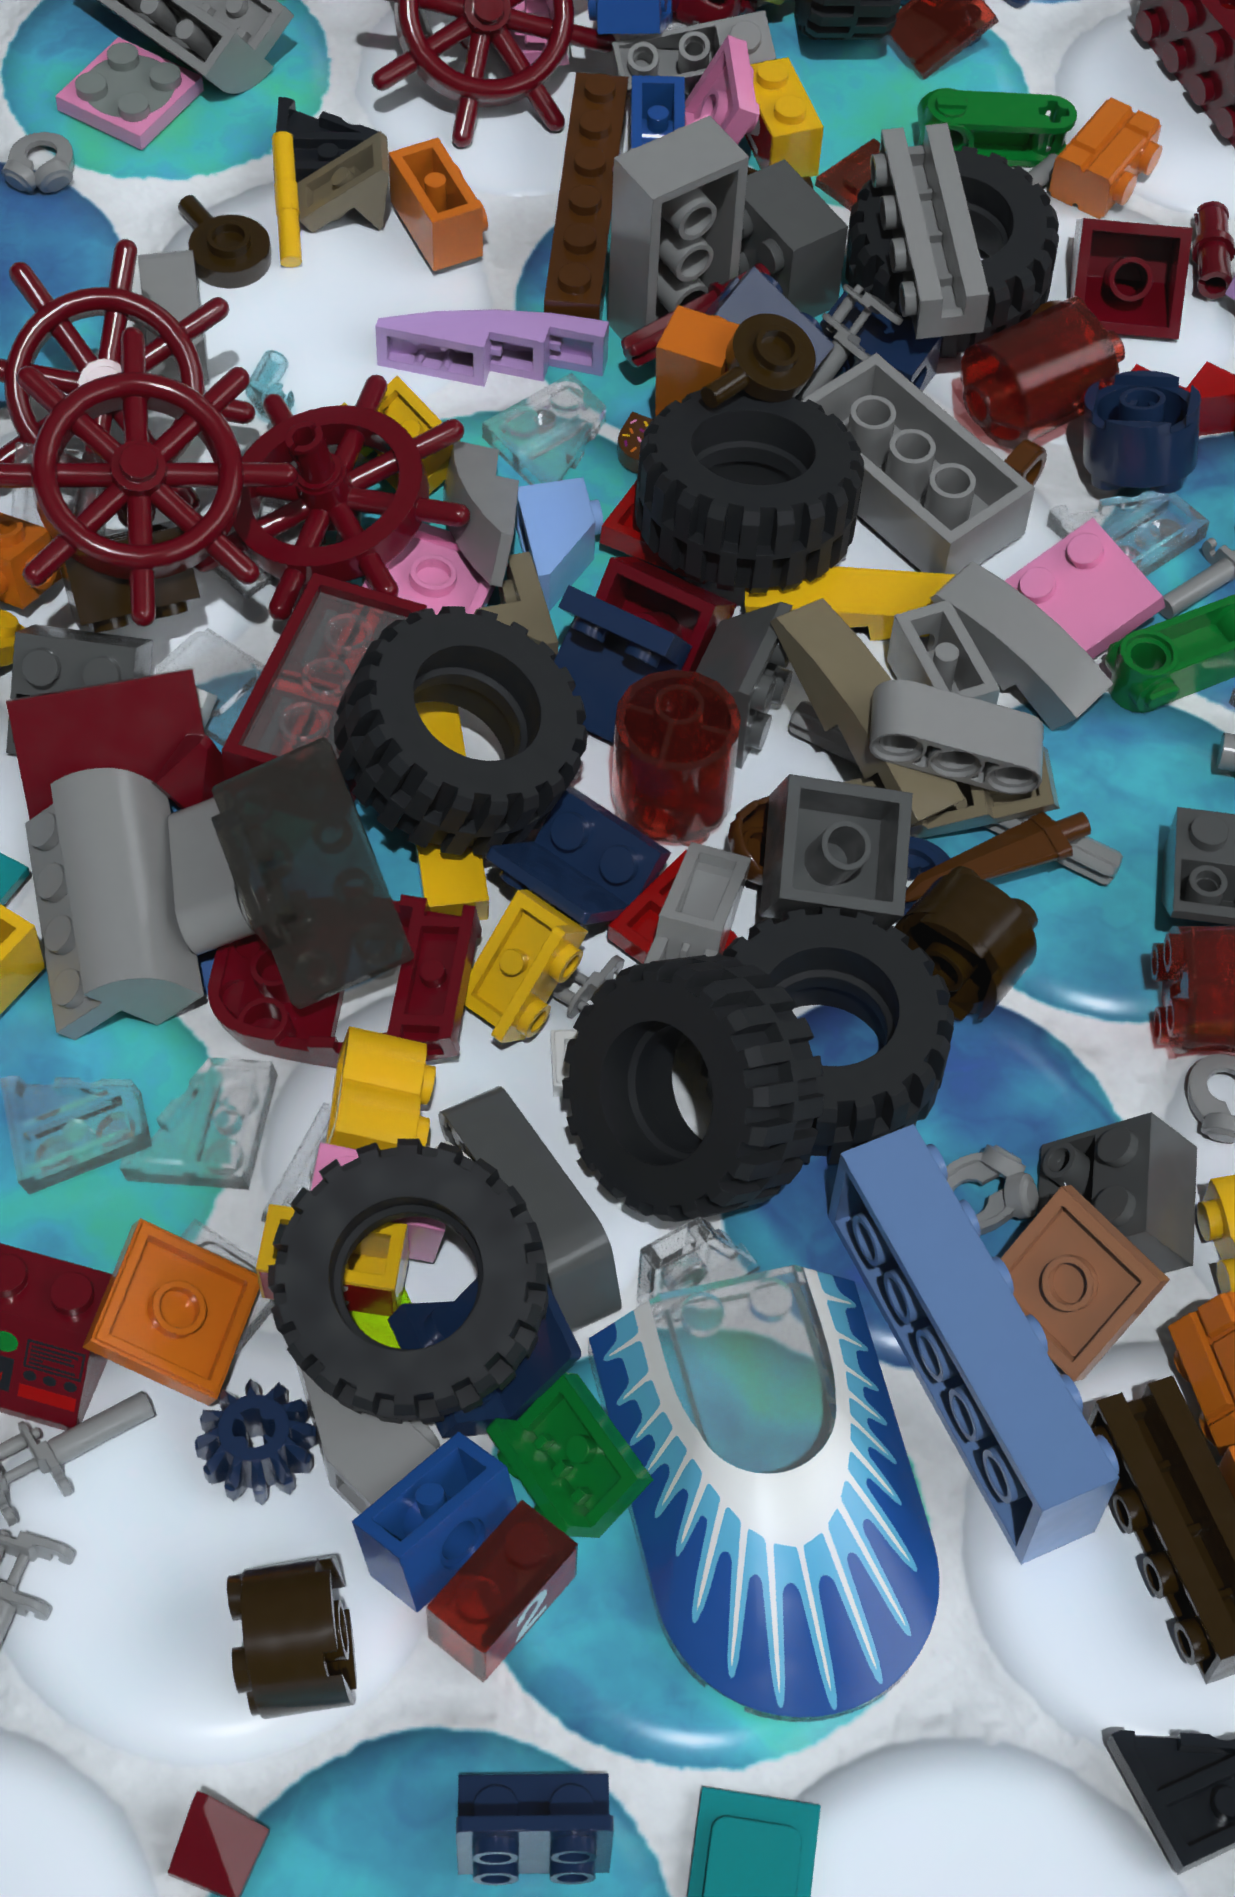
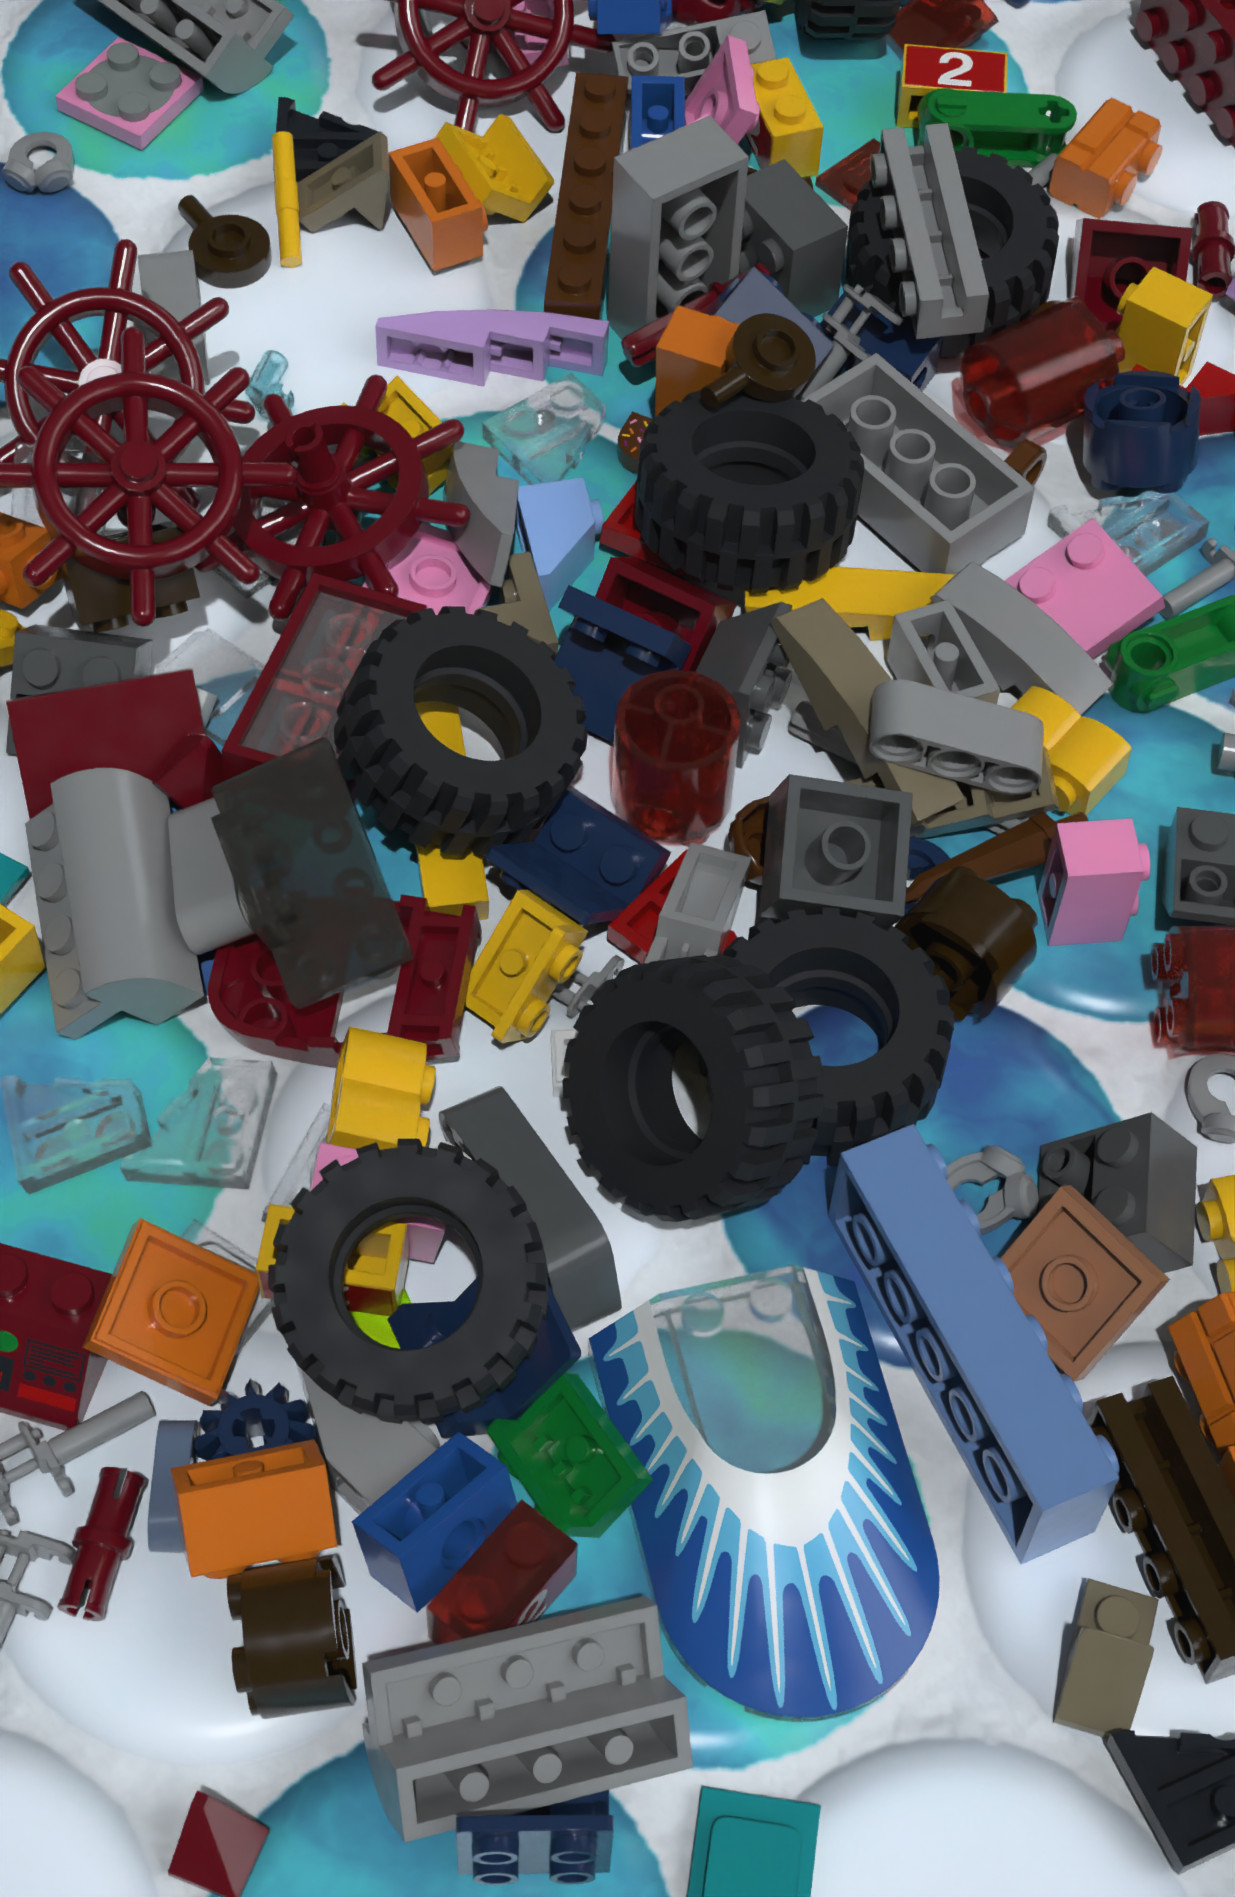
(101, 1544): none -> dark red pin
(173, 1449): none -> sand blue beam
(253, 1509): none -> orange brick
(499, 167): none -> yellow bracket
(523, 1718): none -> light grey brick
(690, 1258): clear wing -> none
(942, 67): none -> red brick
(1082, 752): none -> yellow brick
(1092, 881): none -> bright pink brick
(1107, 1660): none -> dark tan slope
(1162, 324): none -> yellow brick

